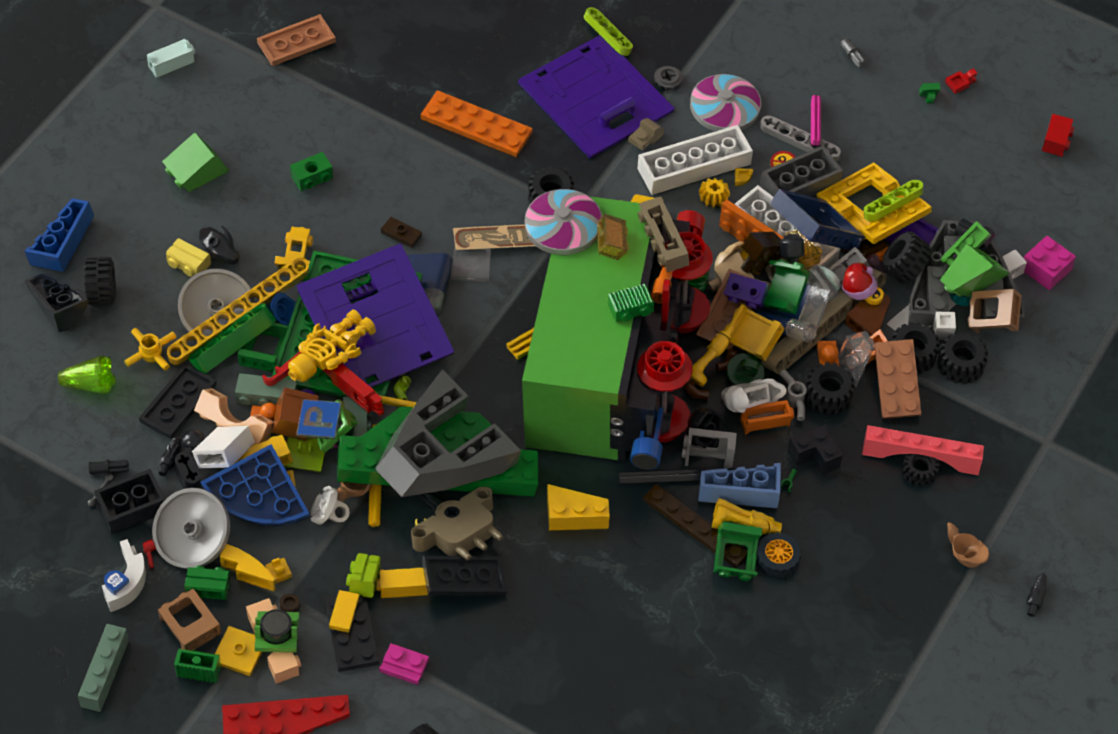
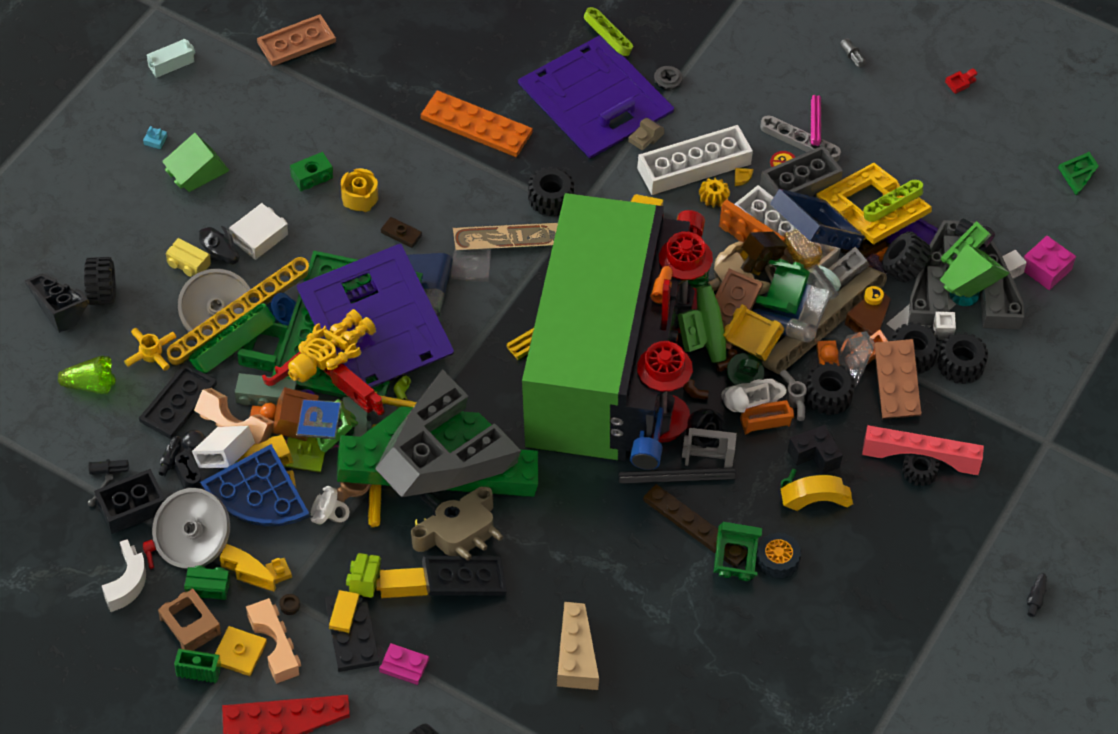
(62, 237): blue wedge -> none
(103, 668): sand green brick -> none
(115, 581): blue tile -> none
(155, 138): none -> medium azure tile
(259, 231): none -> white brick
(278, 631): piece -> none
(296, 236): yellow tile -> none
(359, 190): none -> yellow brick
(562, 222): dish -> none
(576, 510): yellow wedge -> none
(577, 658): none -> tan wedge
(612, 236): clear yellow brick -> none
(631, 303): green brick -> none
(676, 253): dark tan brick -> none
(704, 325): none -> bright green plate
(715, 349): yellow piece -> none
(725, 102): dish -> none
(728, 512): yellow piece -> none
(742, 486): medium blue wedge -> none
(746, 290): dark purple brick -> none
(792, 247): black head -> none
(814, 489): none -> yellow arch
(859, 282): red piece -> none
(929, 90): green tile -> none
(967, 548): medium nougat hair -> none
(1007, 314): medium nougat window -> none
(1057, 135): red brick -> none
(1078, 171): none -> green wing

